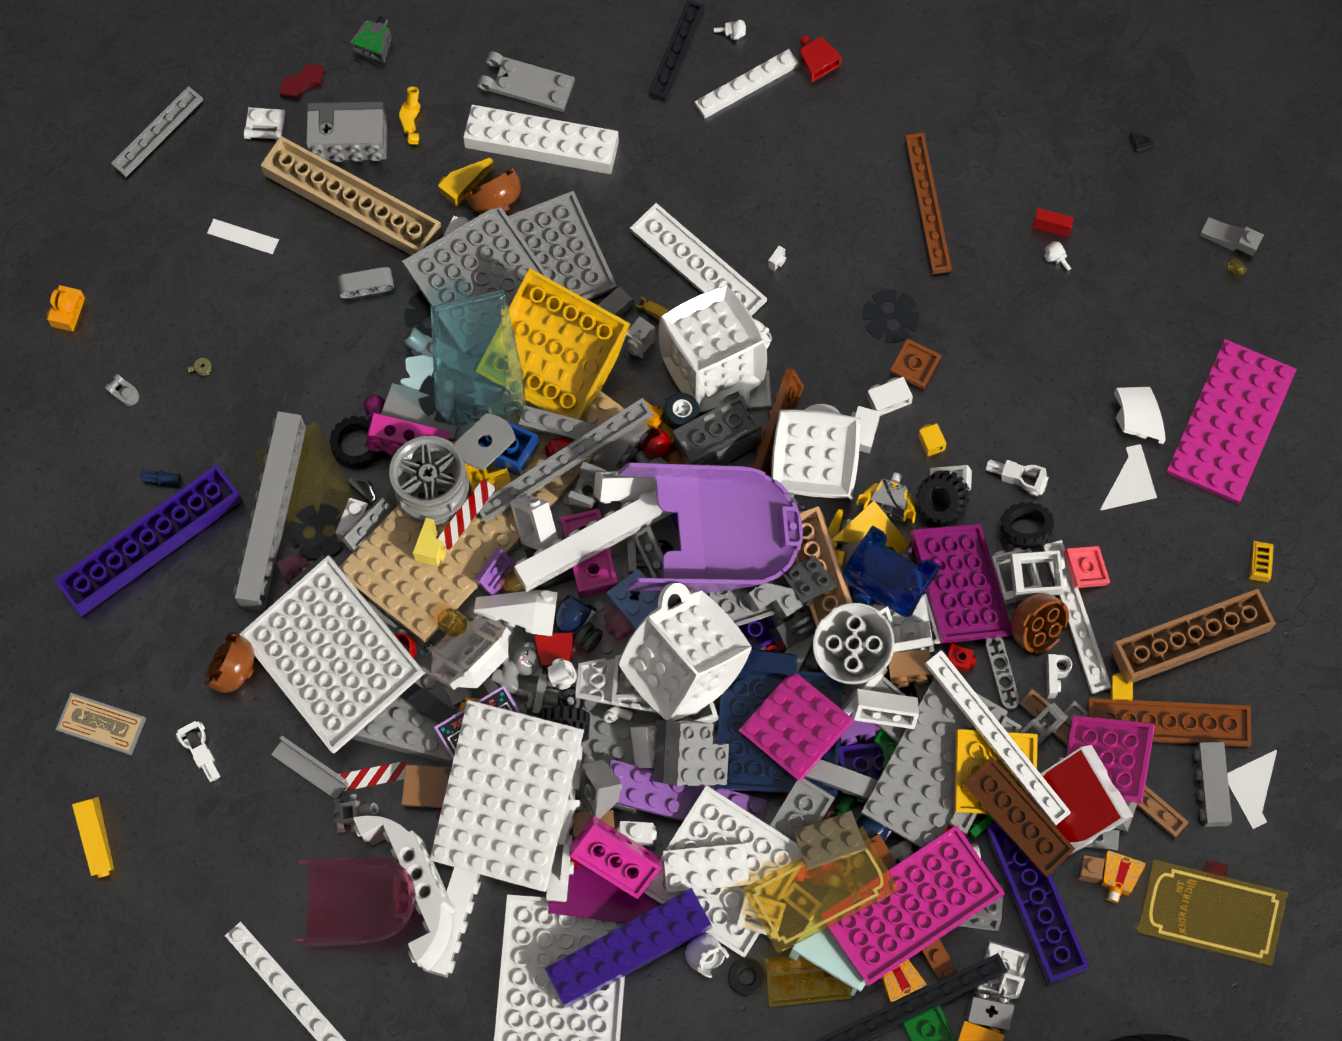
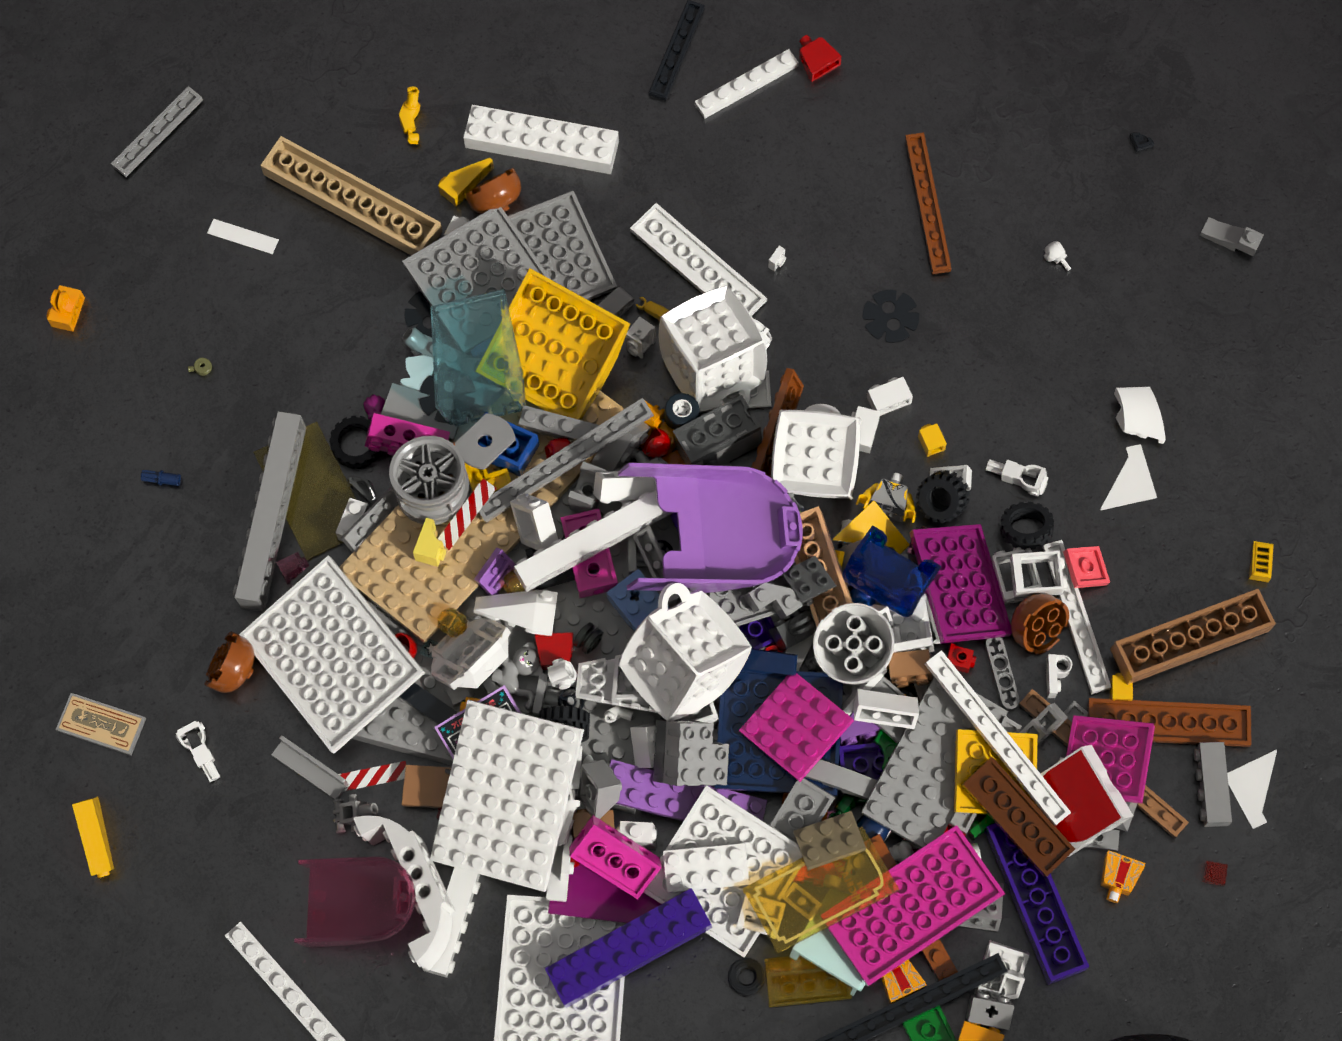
(127, 395): light grey plate -> none
(148, 540): dark purple brick -> none
(265, 119): white plate -> none
(308, 77): dark red tile -> none
(310, 518): black piece -> none
(347, 131): light grey piece -> none
(365, 282): light grey beam -> none
(372, 39): dark grey torso -> none
(527, 82): light grey hinge -> none
(573, 614): dark blue piece -> none
(617, 625): clear pink brick -> none
(705, 954): white hair -> none
(733, 29): white piece -> none
(835, 525): yellow slope -> none
(915, 363): dark orange plate -> none
(1053, 222): red panel -> none
(1091, 869): medium nougat brick -> none
(1213, 912): clear yellow piece -> none
(1231, 421): dark pink plate -> none
(1237, 267): clear yellow tile -> none

